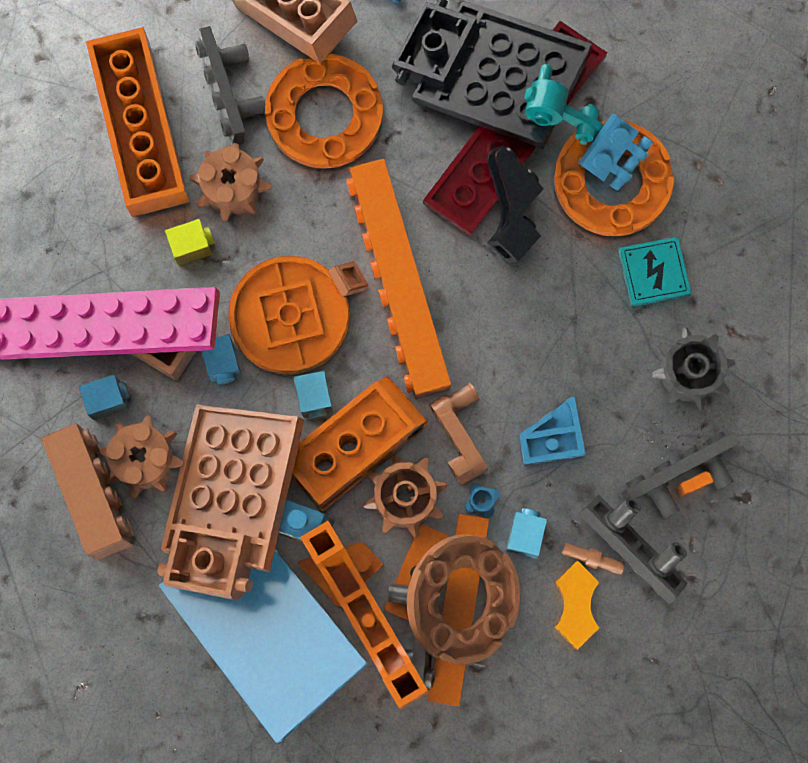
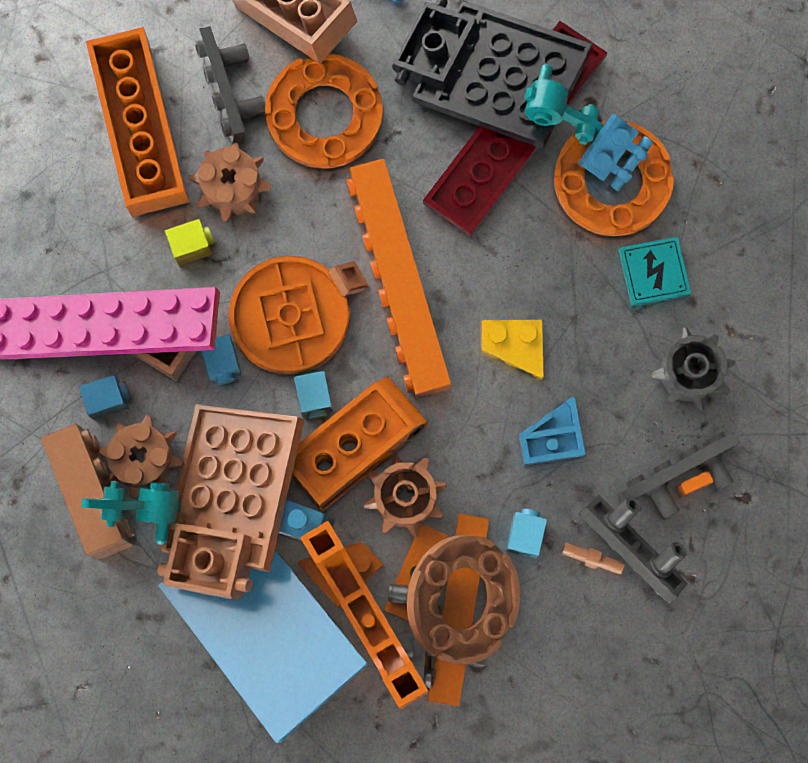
(153, 505): none -> teal piece
(469, 462): nougat beam -> none
(478, 492): dark azure plate -> none
(515, 192): black arch -> none
(516, 343): none -> yellow wing
(576, 619): light orange tile -> none

